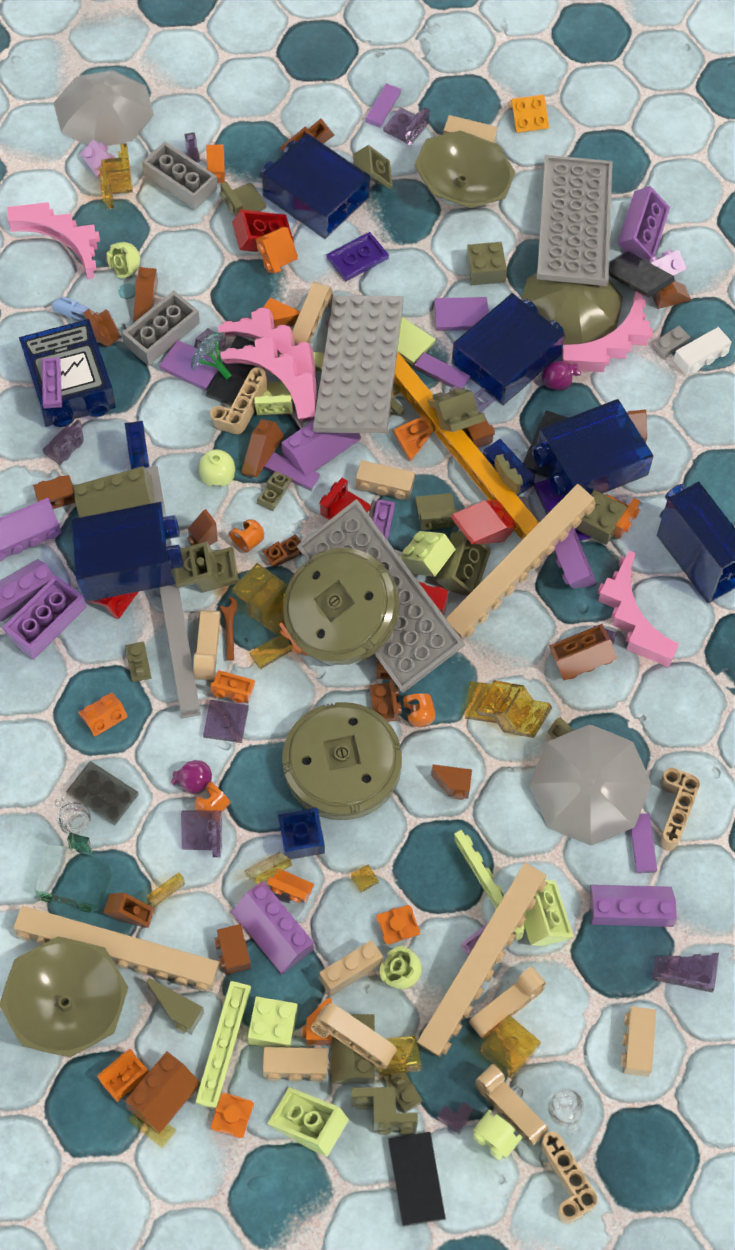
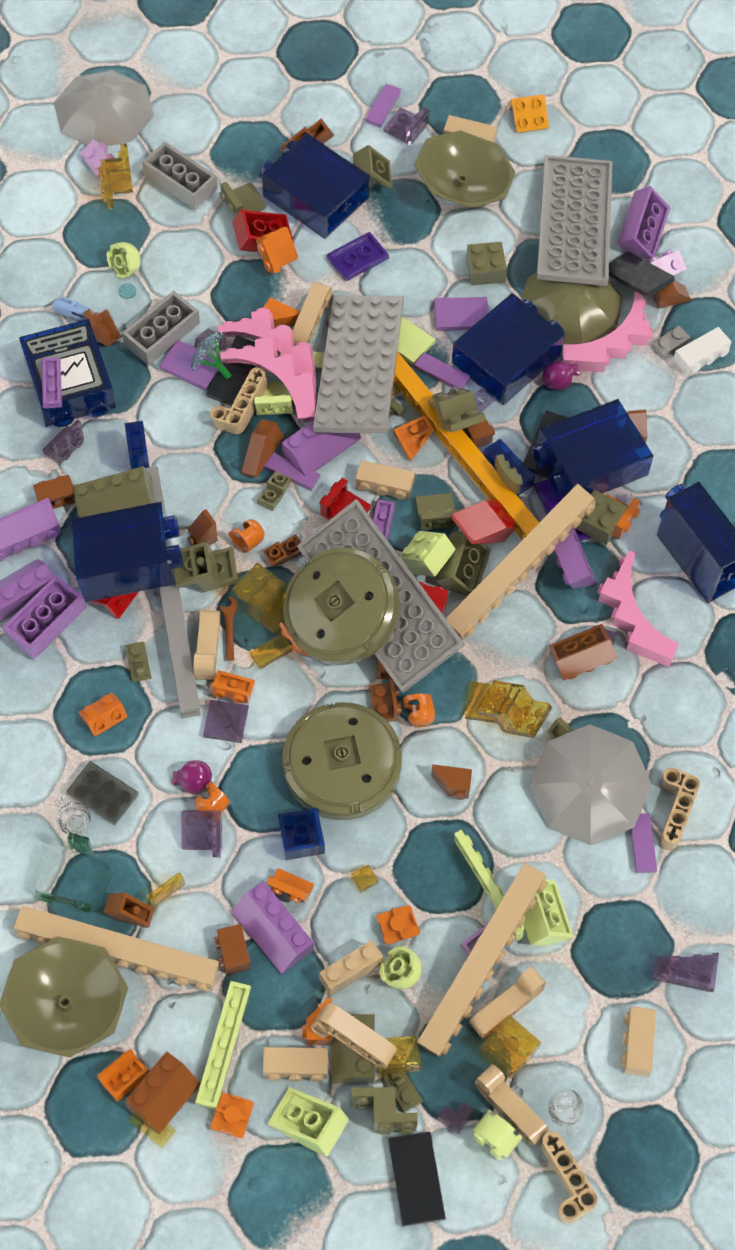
(41, 219): bright pink arch -> none
(145, 291): dark orange slope -> none
(180, 1010): olive slope -> none
(191, 146): clear purple piece -> none
(216, 161): orange slope -> none
(216, 468): yellowish green cylinder -> none
(268, 867): clear yellow tile -> none
(272, 1023): yellowish green brick -> none
(632, 905): medium lavender slope -> none

